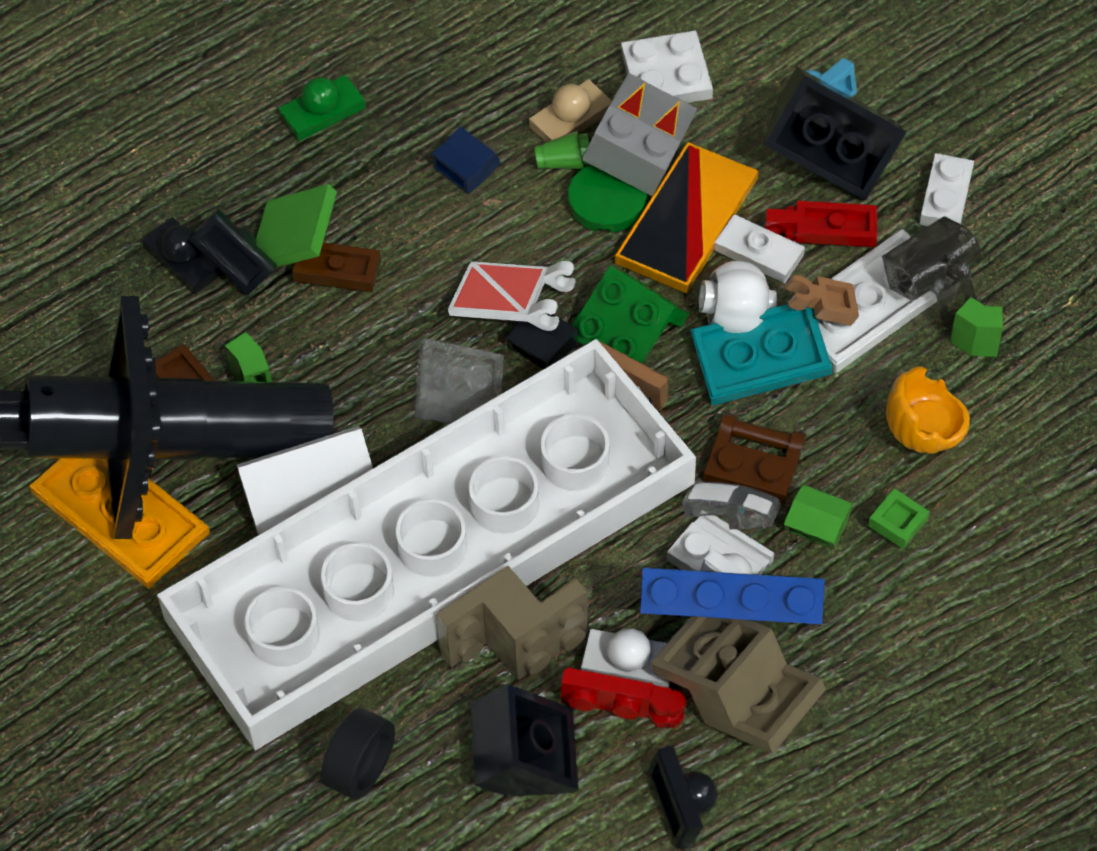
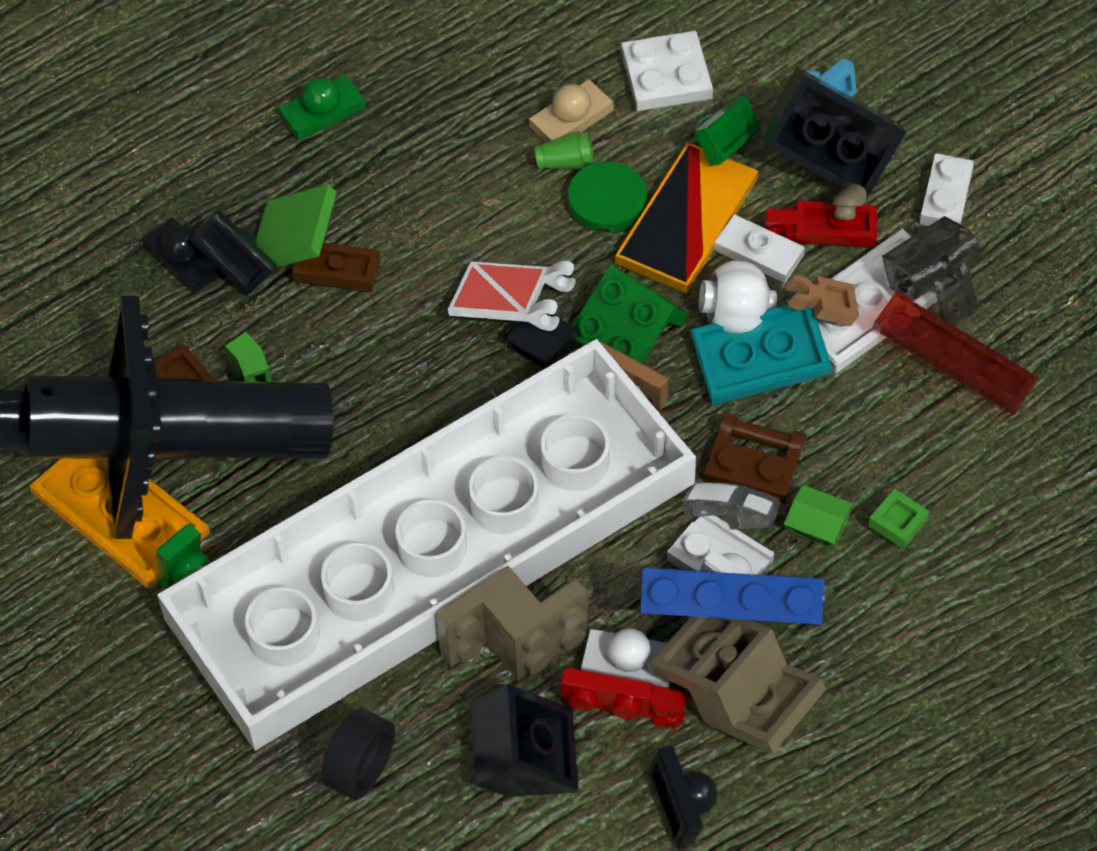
(180, 557): none -> green tile
(302, 475): white tile -> none
(455, 380): clear hinge -> none
(465, 160): dark blue piece -> none
(639, 134): light grey slope -> none
(726, 130): none -> green tile
(849, 197): none -> dark tan arm
(925, 413): light orange piece -> none
(955, 353): none -> clear red plate
(978, 328): bright green piece -> none

